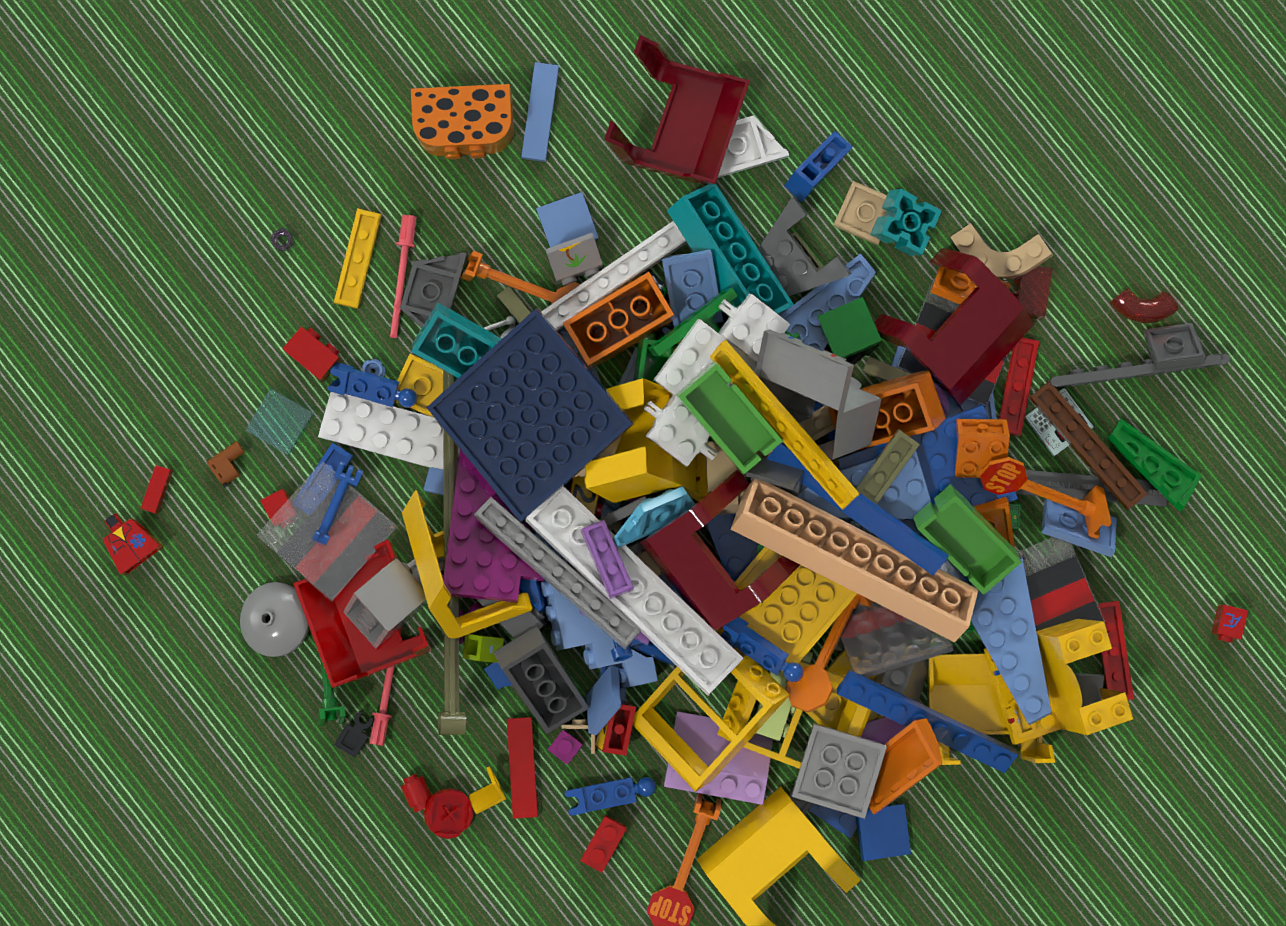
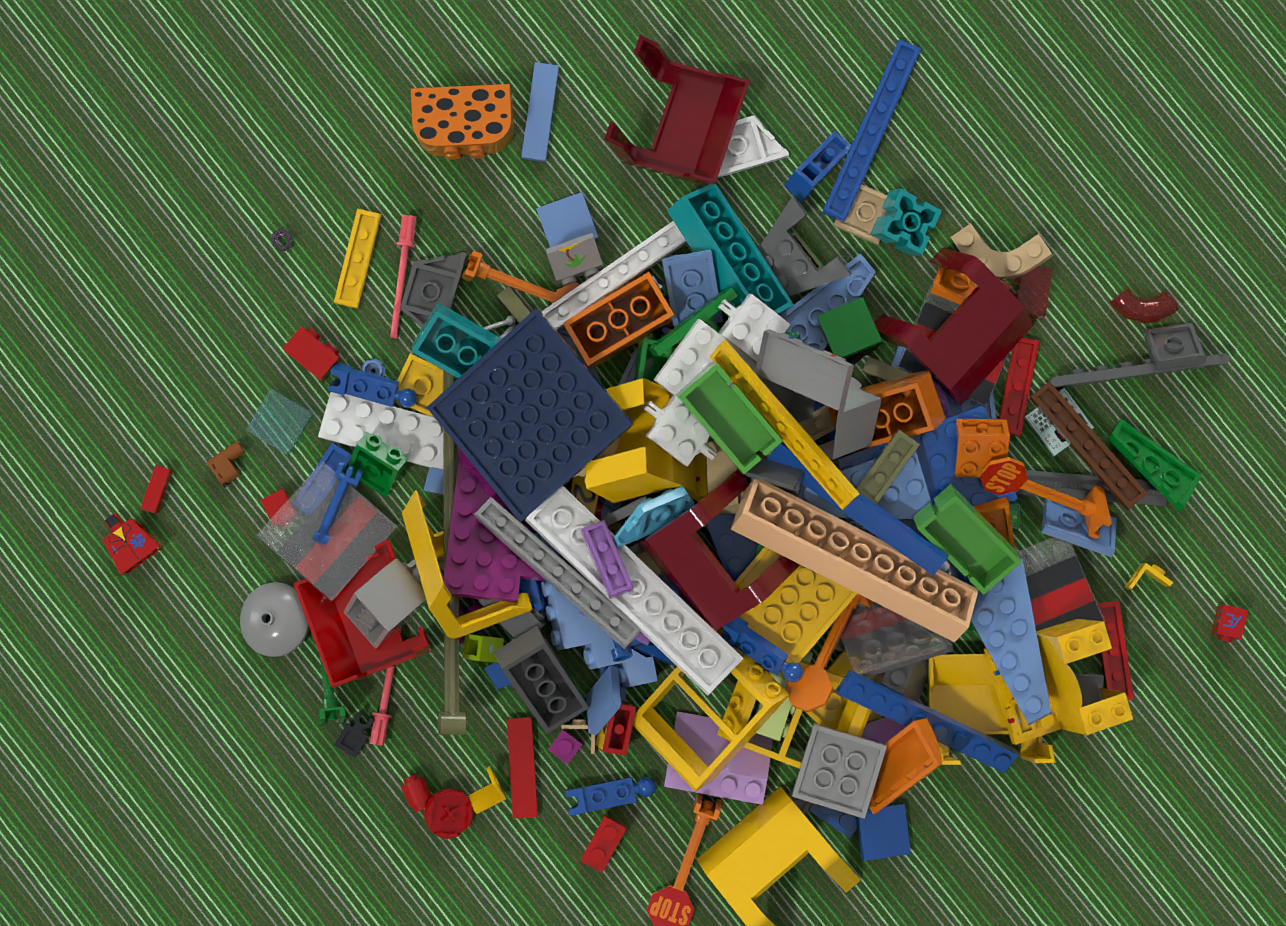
(378, 462): none -> green plate
(871, 131): none -> blue tile
(1154, 572): none -> yellow bracket

